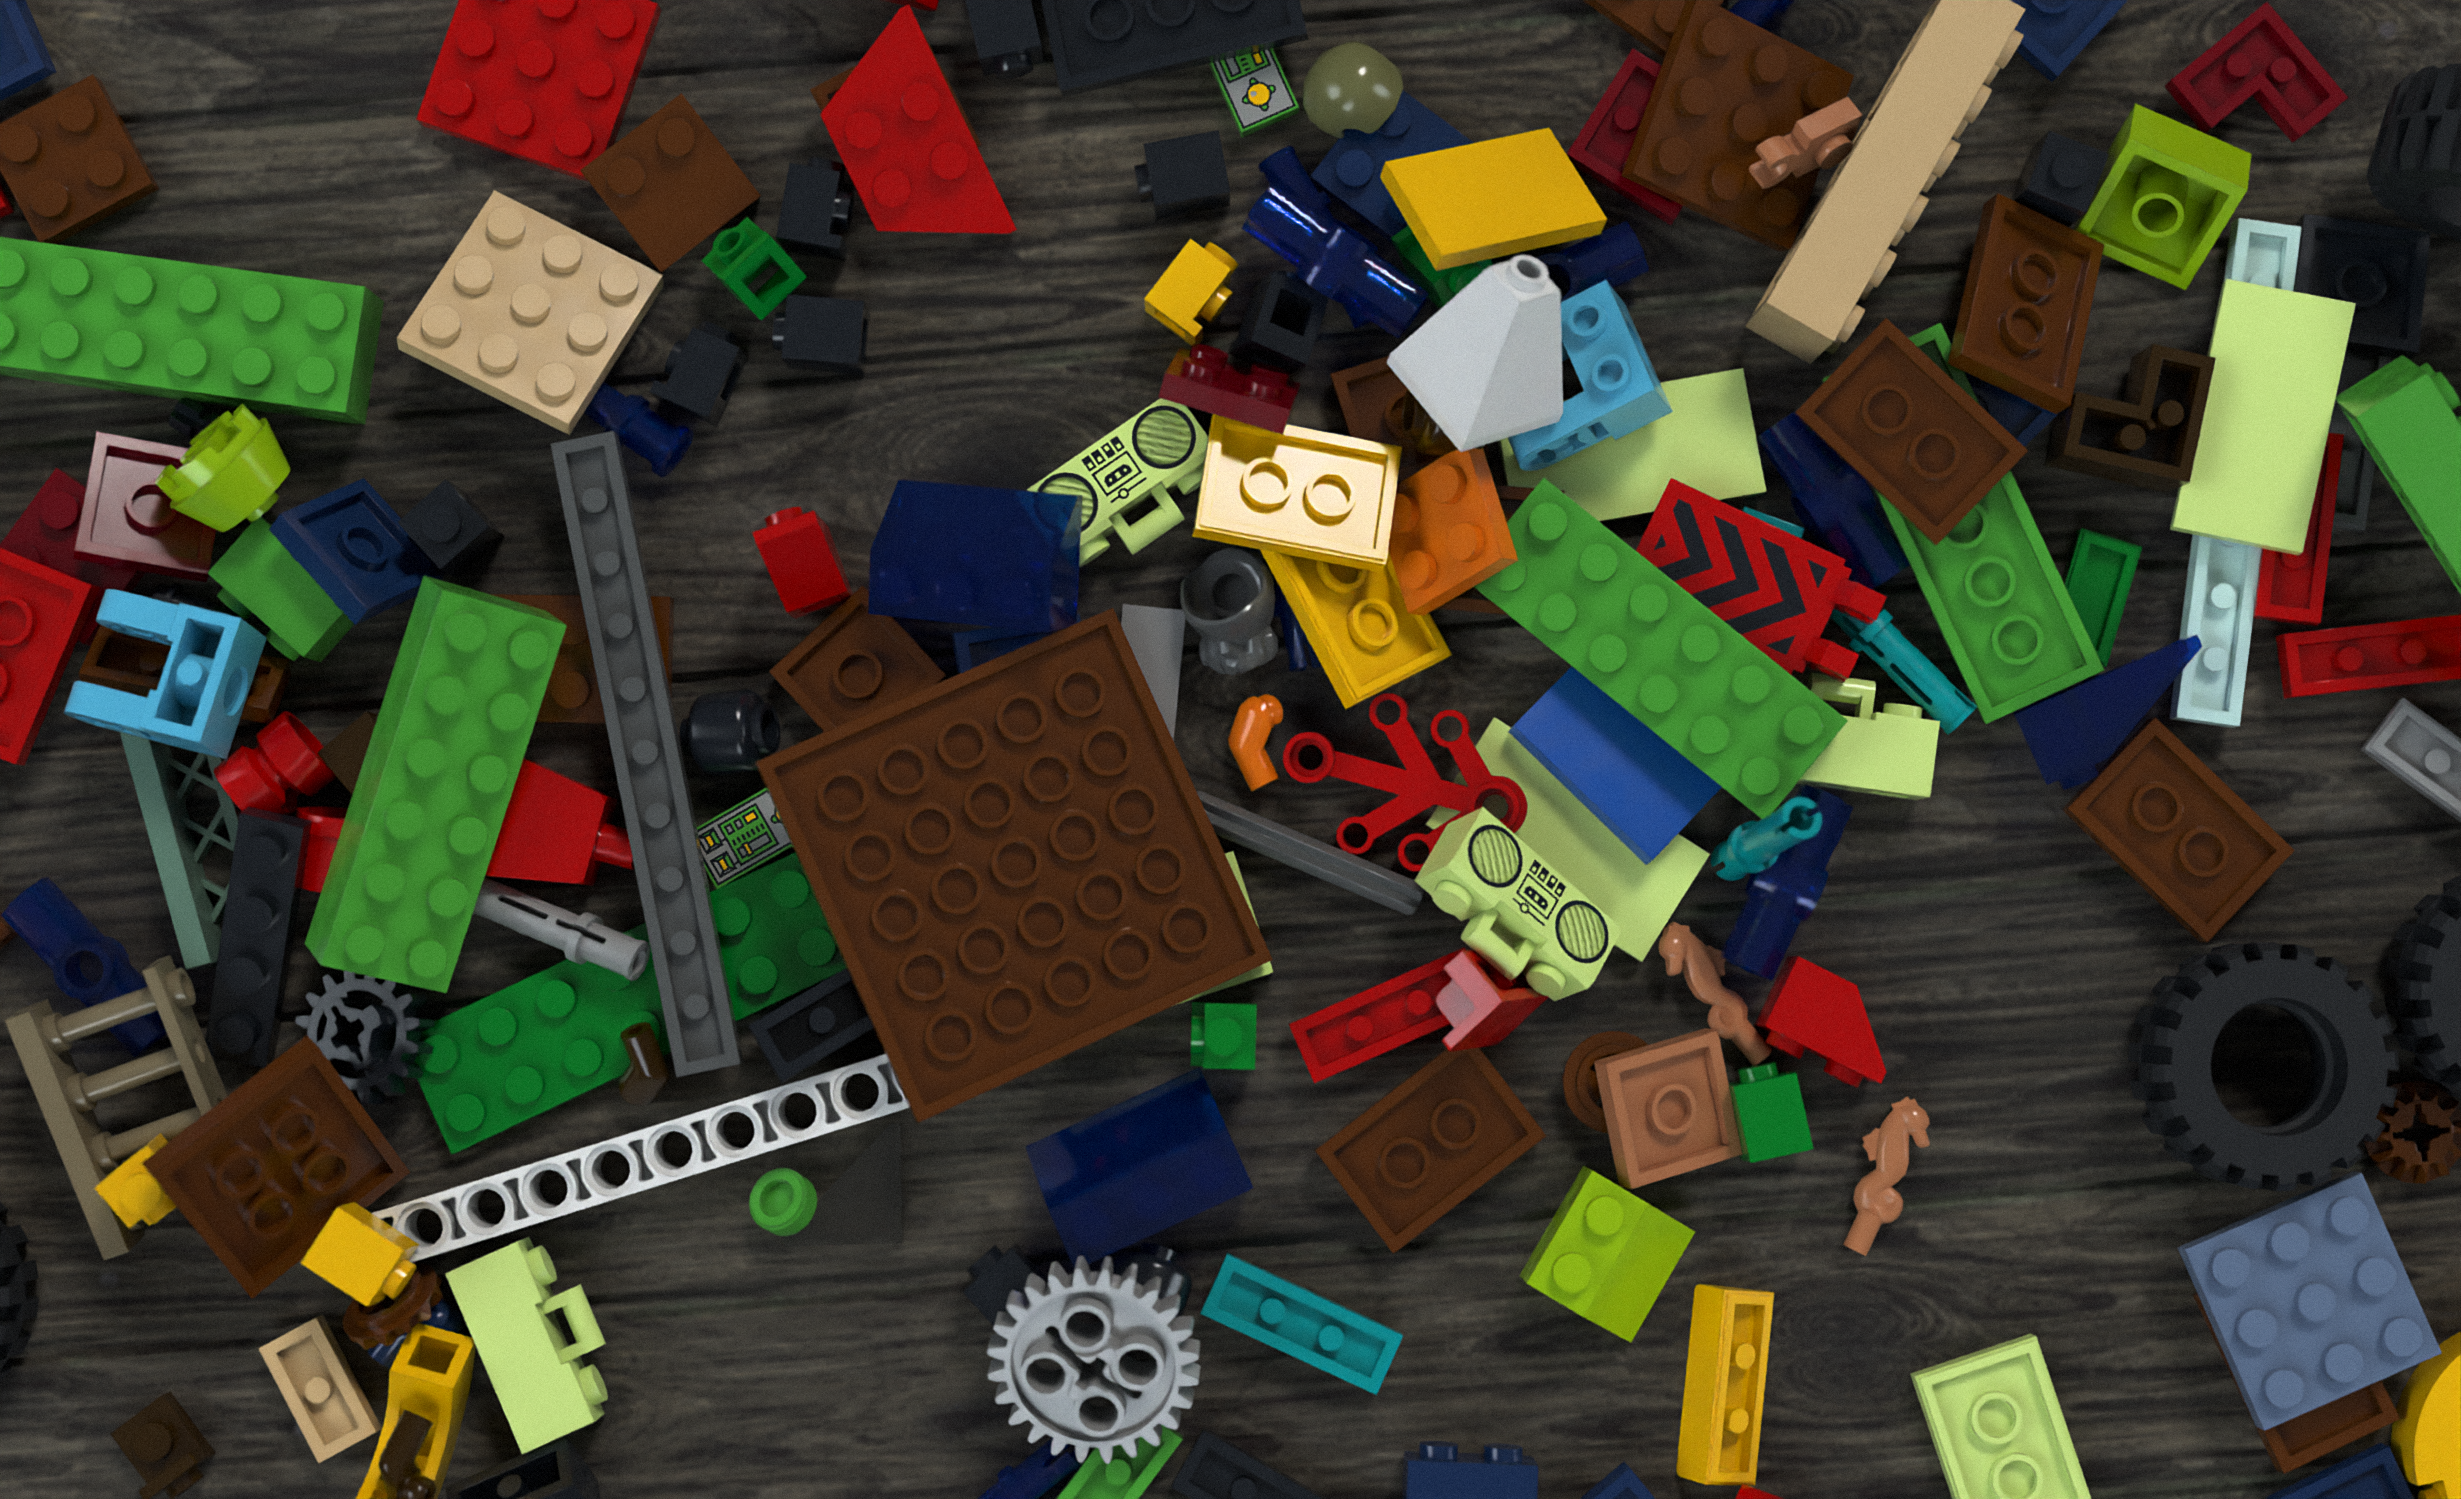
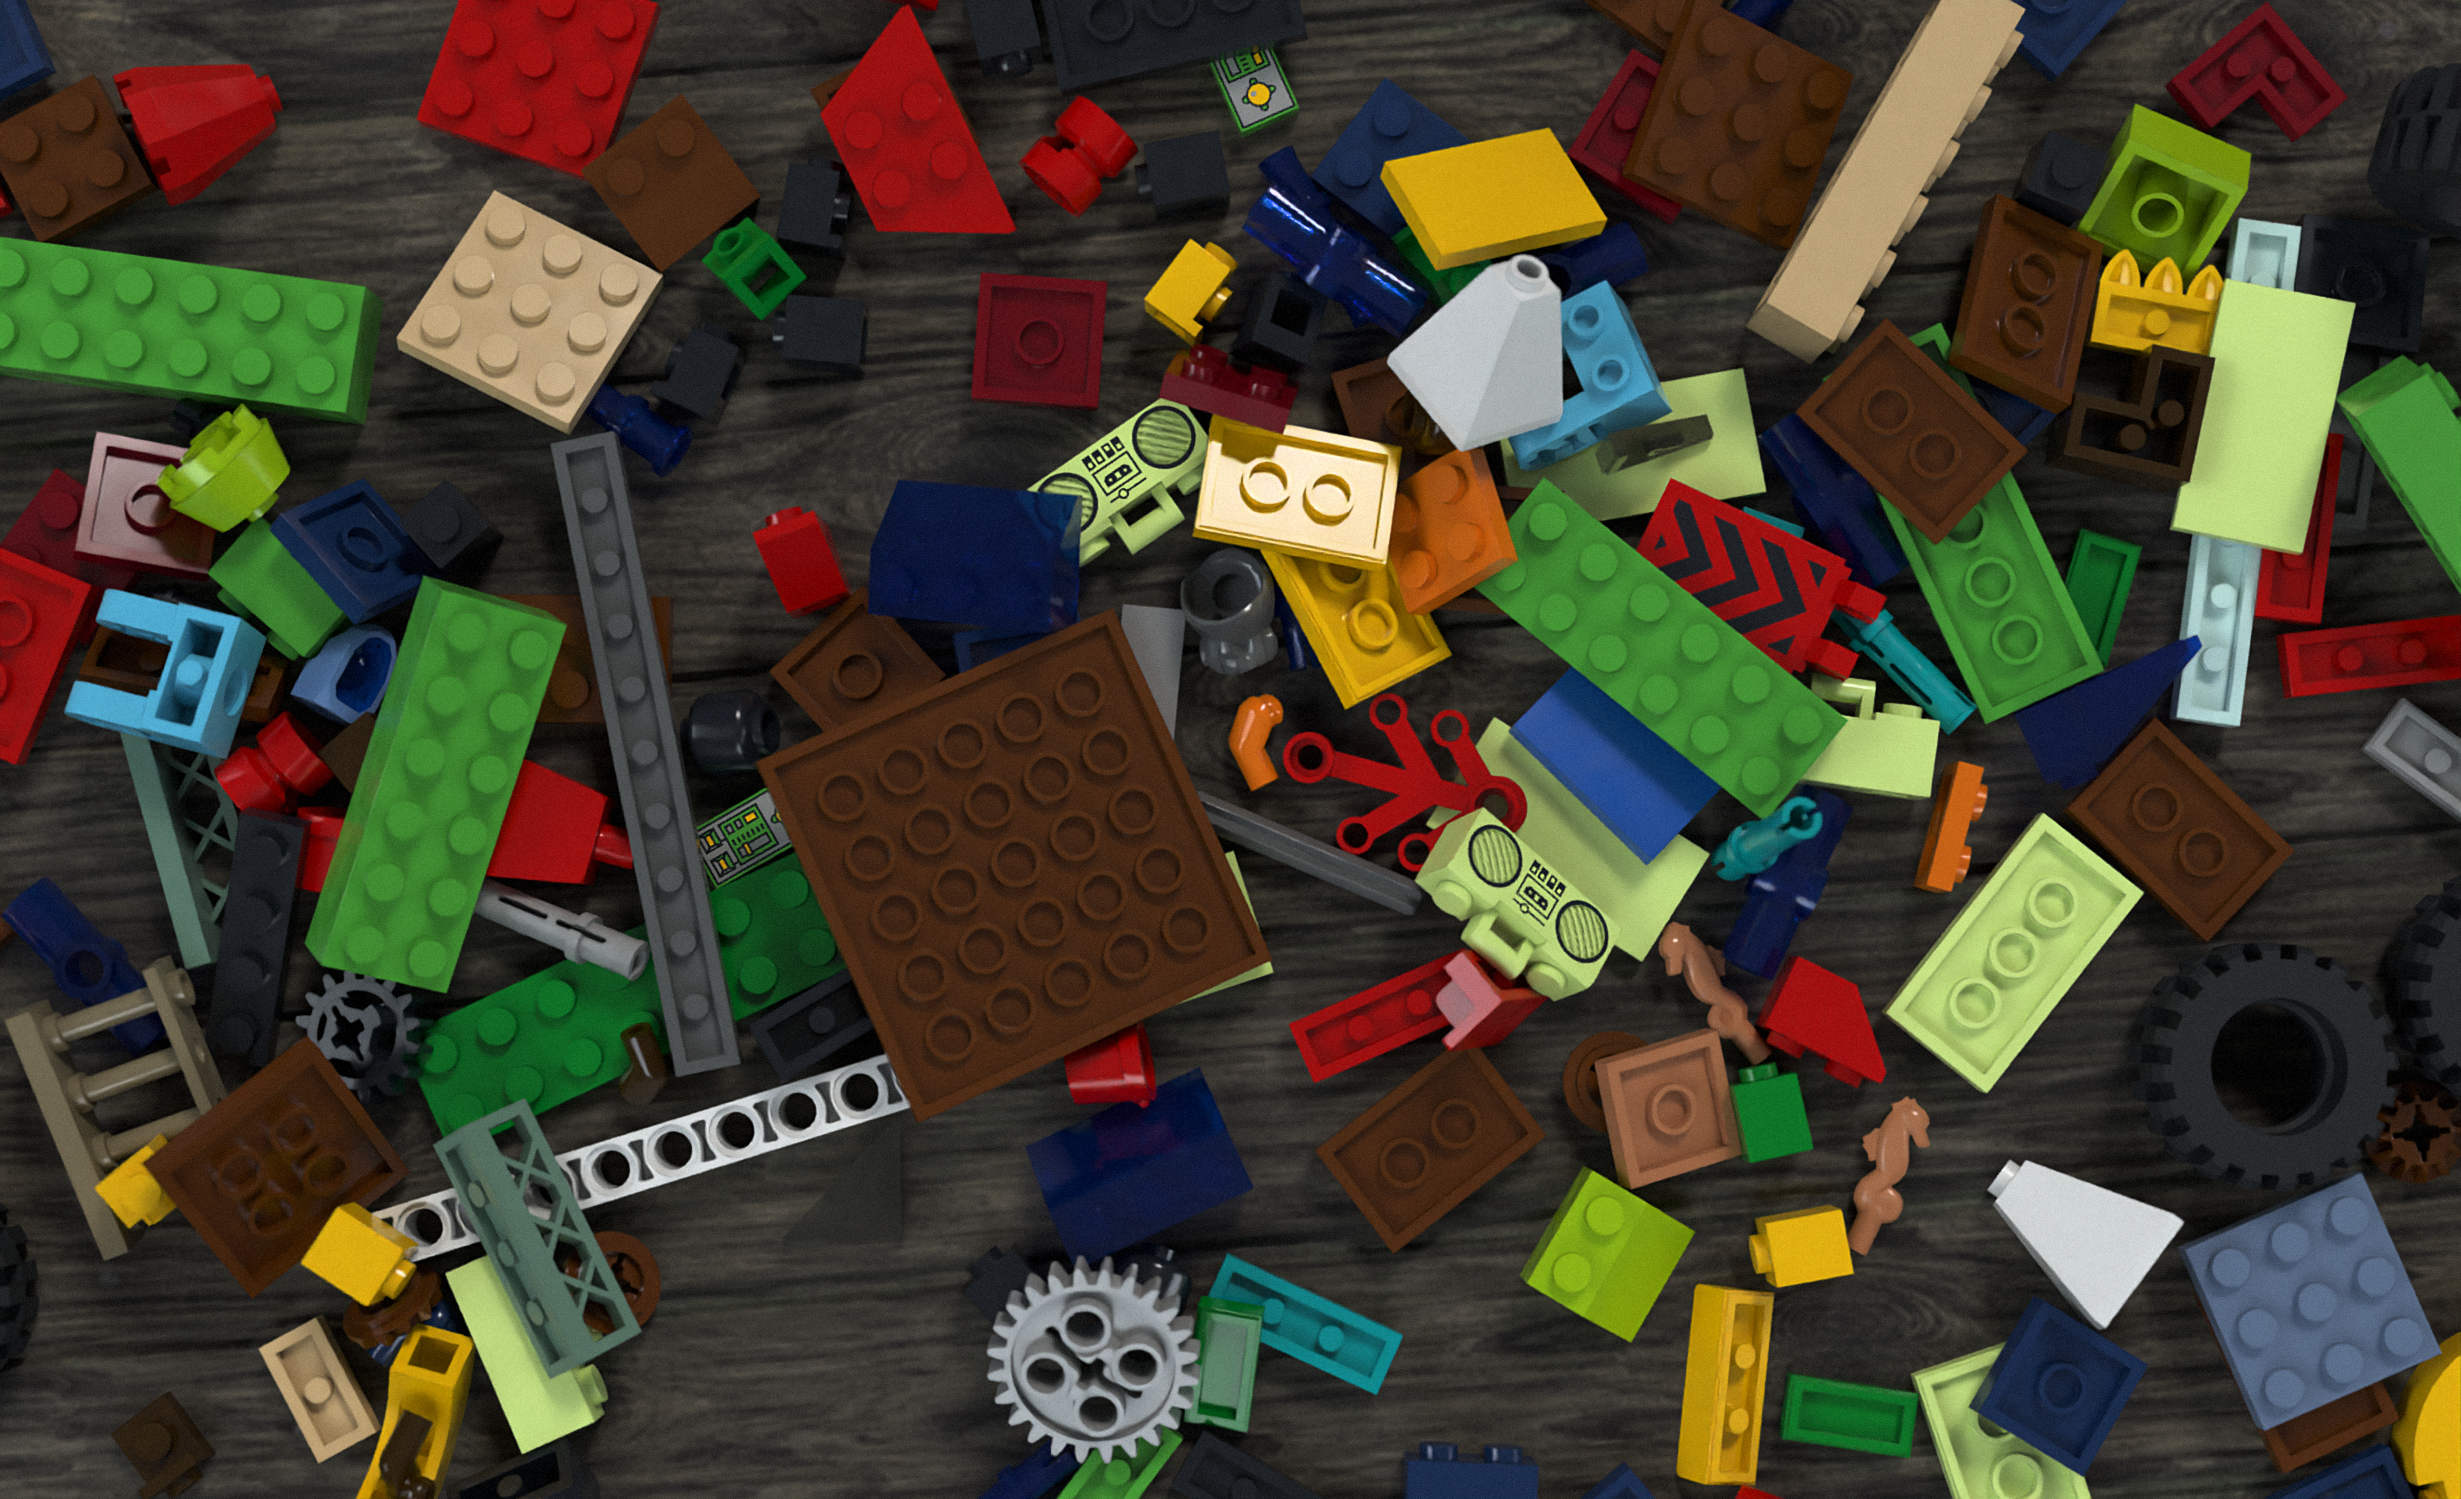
(197, 120): none -> red cone
(348, 674): none -> medium blue rock
(519, 1251): none -> sand green fence
(634, 1272): none -> reddish brown gear
(783, 1202): bright green tile -> none
(1039, 341): none -> dark red plate
(1078, 156): none -> red wheel
(1113, 1069): none -> red piece
(1223, 1035): green brick -> none
(1228, 1362): none -> green tile
(1351, 89): olive hair -> none
(1645, 443): none -> clear smoke tile
(1801, 1246): none -> yellow brick
(1815, 142): nougat plate -> none
(1848, 1415): none -> green tile
(1957, 803): none -> orange plate
(2012, 952): none -> yellowish green plate
(2058, 1385): none -> dark blue plate
(2083, 1236): none -> white slope
(2134, 317): none -> yellow plate

